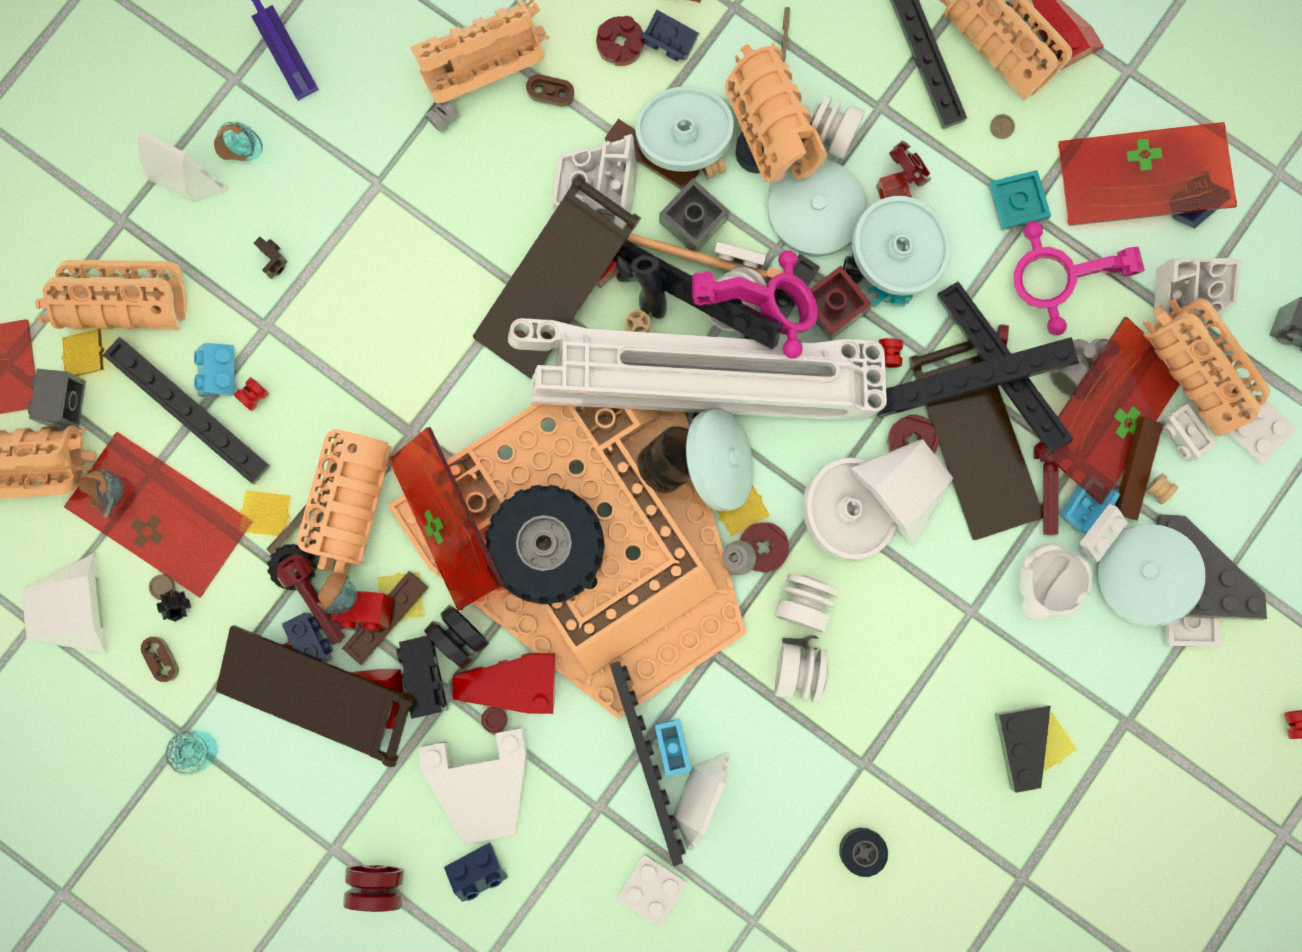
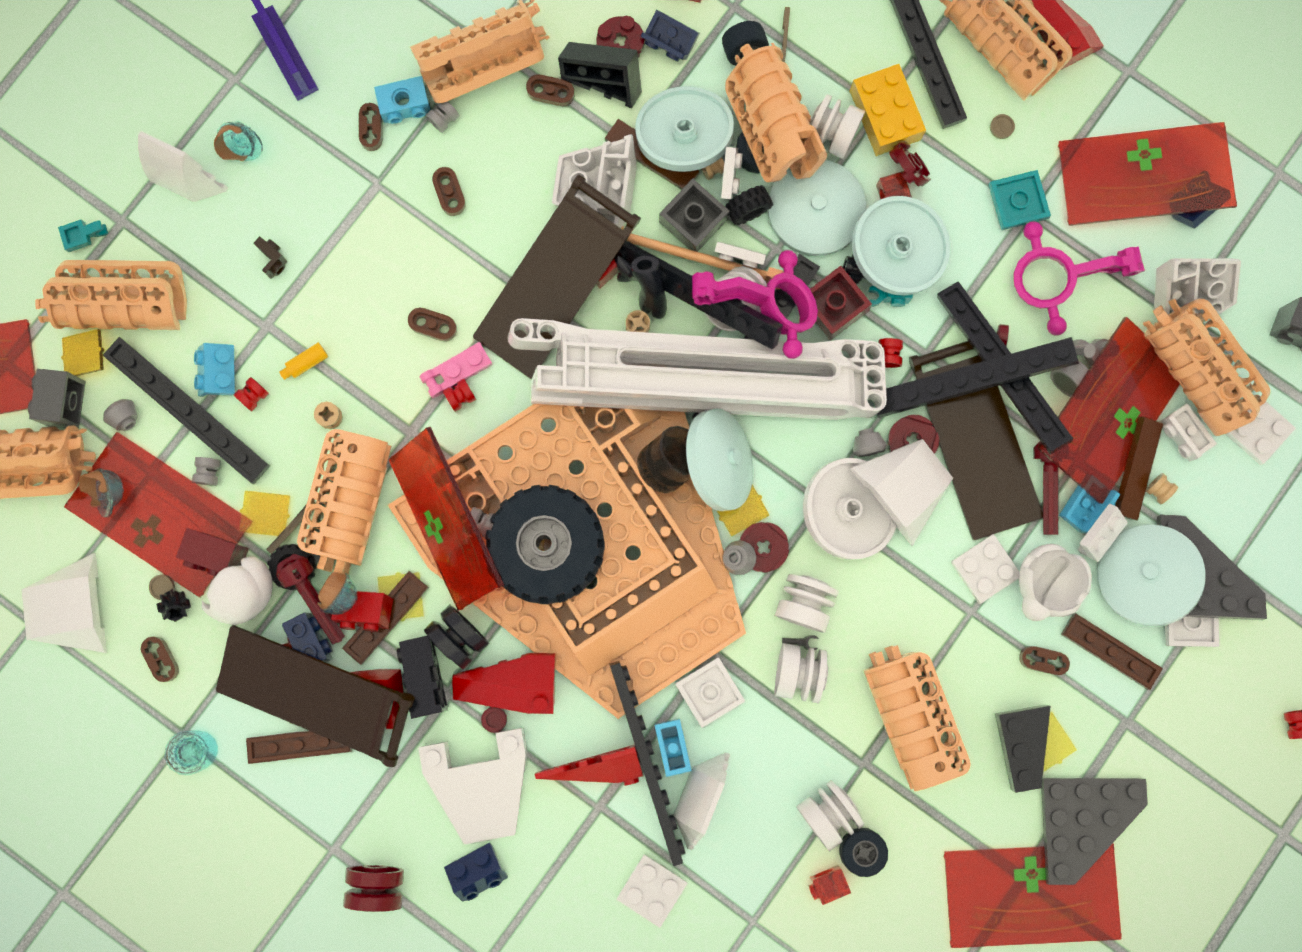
(78, 234): none -> teal plate
(121, 415): none -> light grey cone
(206, 477): none -> light grey wheel
(210, 552): none -> dark red brick
(239, 592): none -> white piece
(291, 746): none -> reddish brown tile
(304, 361): none -> yellow cylinder
(333, 416): none -> tan wheel
(376, 127): none -> reddish brown beam
(391, 93): none -> medium azure brick
(433, 324): none -> reddish brown plate
(448, 192): none -> reddish brown plate
(456, 368): none -> bright pink plate
(460, 394): none -> red wheel
(482, 520): none -> light grey wheel
(603, 69): none -> black wedge
(608, 767): none -> red wedge
(710, 692): none -> white plate
(730, 183): none -> white plate
(740, 34): none -> black wheel
(749, 205): none -> black tyre
(829, 885): none -> clear red brick
(830, 815): none -> white wheel
(868, 443): none -> light grey cone
(888, 109): none -> yellow brick
(910, 722): none -> light nougat piece
(986, 569): none -> white plate
(1005, 899): none -> clear red piece
(1046, 655): none -> reddish brown beam
(1084, 820): none -> dark grey plate
(1111, 651): none -> reddish brown tile

